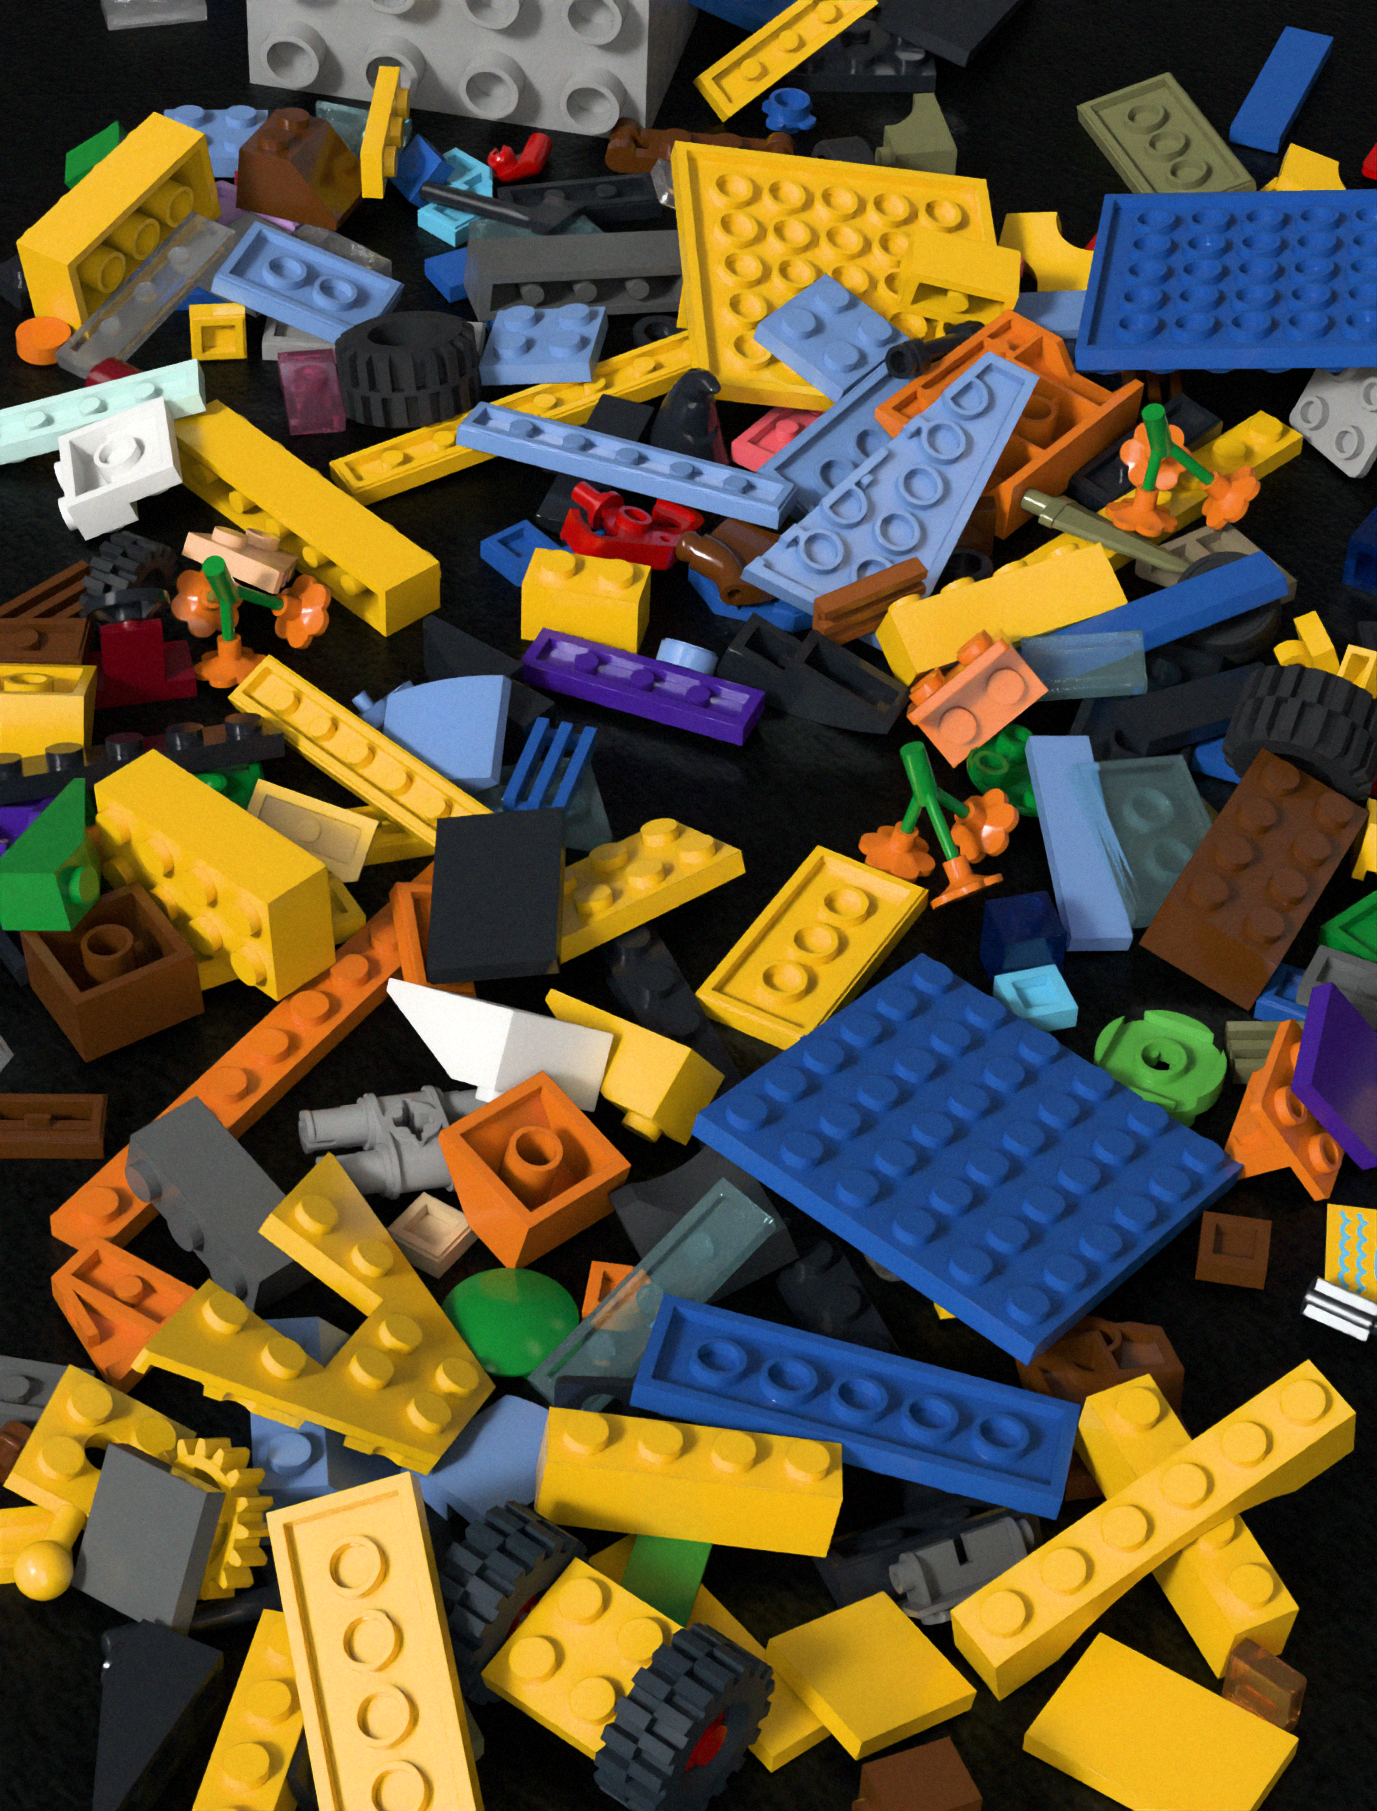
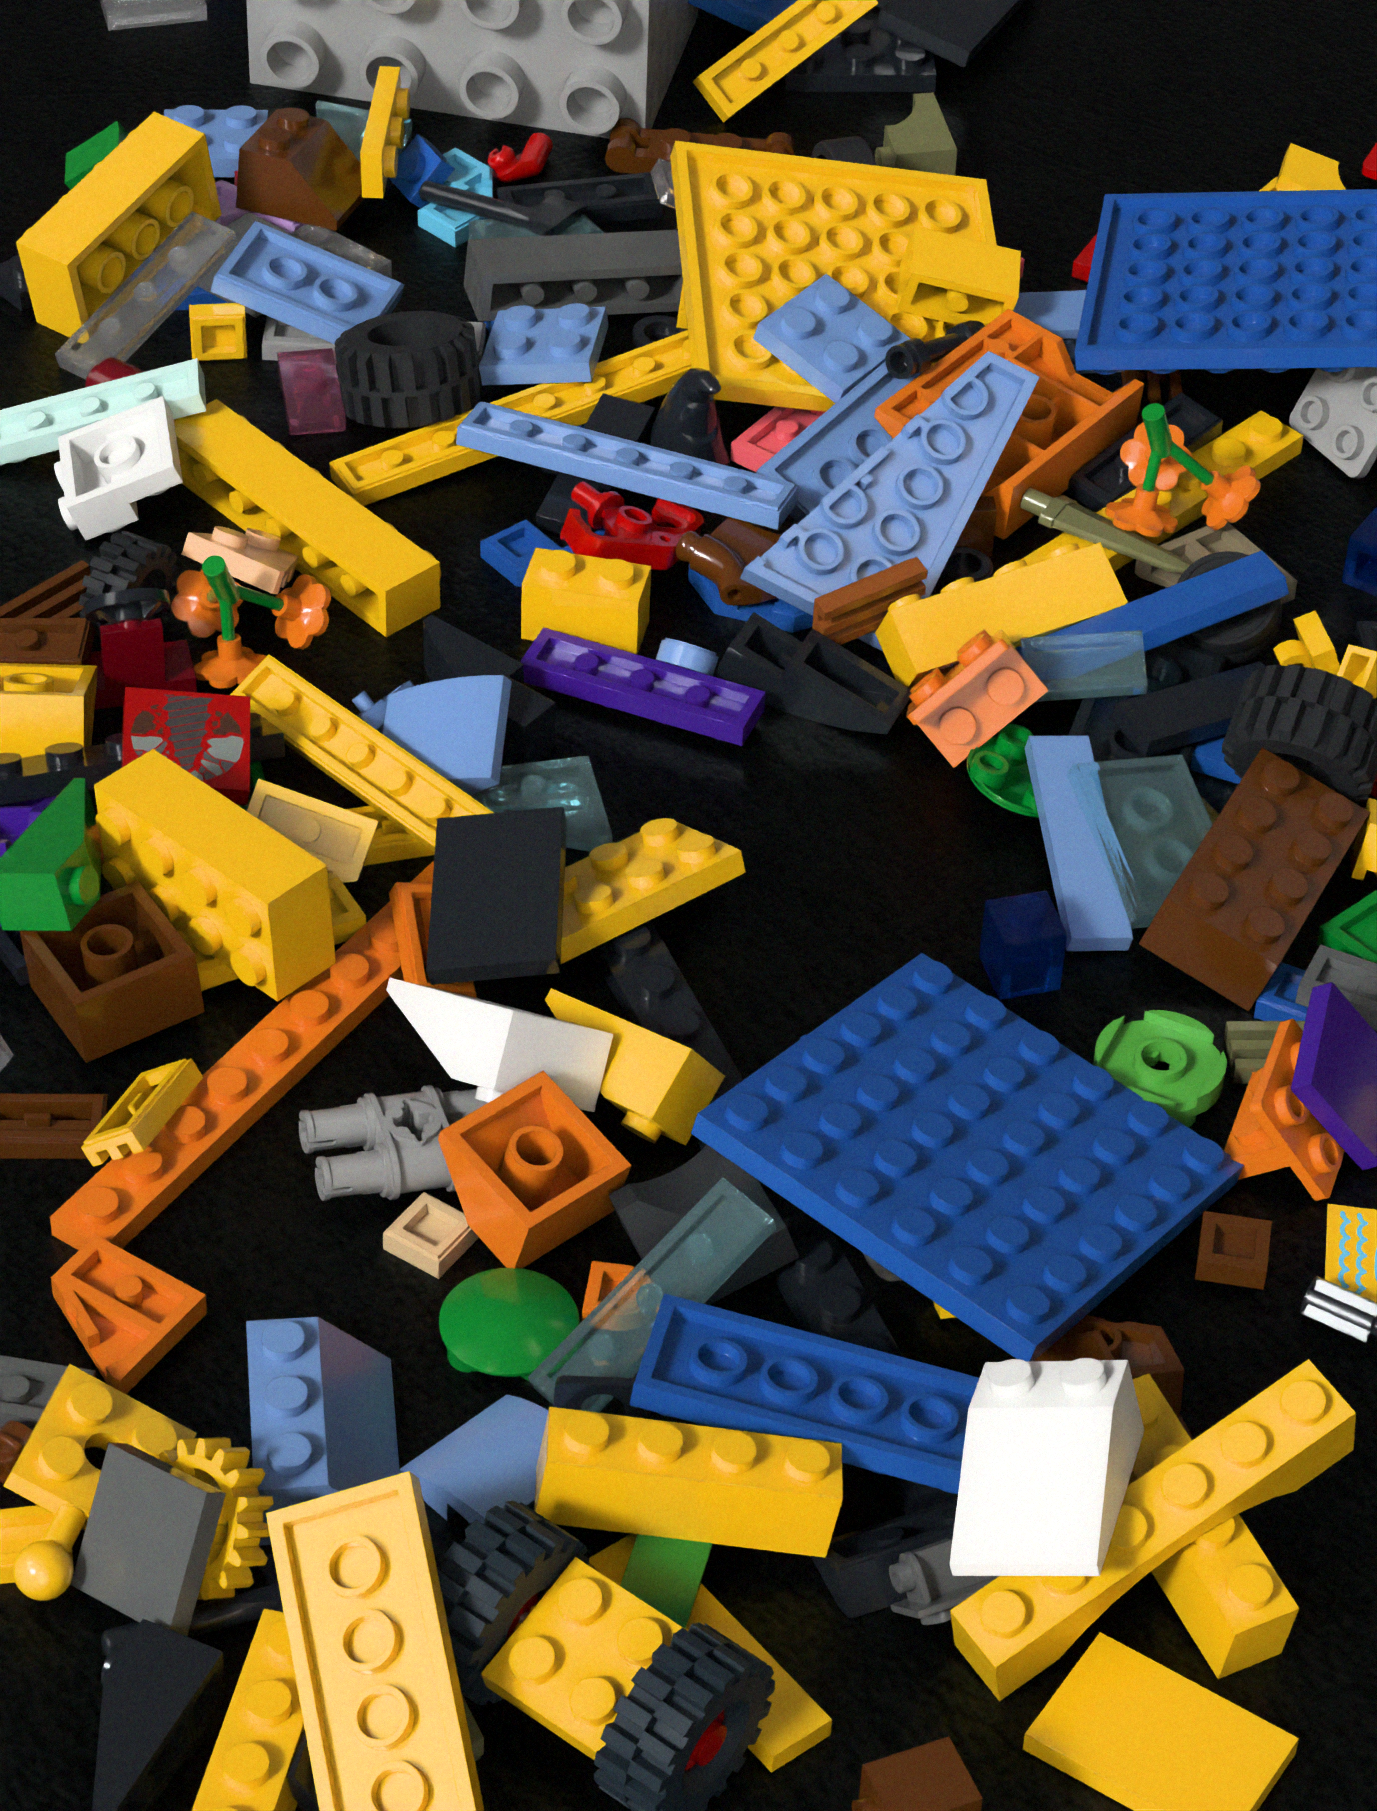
(40, 339): orange tile -> none
(142, 1111): none -> yellow tile
(194, 730): none -> tile
(214, 1202): dark grey brick -> none
(395, 1385): yellow wing -> none
(448, 273): blue tile -> none
(559, 740): blue tile -> none
(789, 111): blue plate -> none
(811, 948): yellow tile -> none
(869, 1675): yellow tile -> none
(979, 831): orange plant -> none
(1038, 997): medium azure plate -> none
(1045, 1467): none -> white slope
(1046, 254): yellow tile -> none
(1162, 140): olive tile -> none
(1264, 1685): clear orange tile -> none
(1281, 89): blue tile -> none

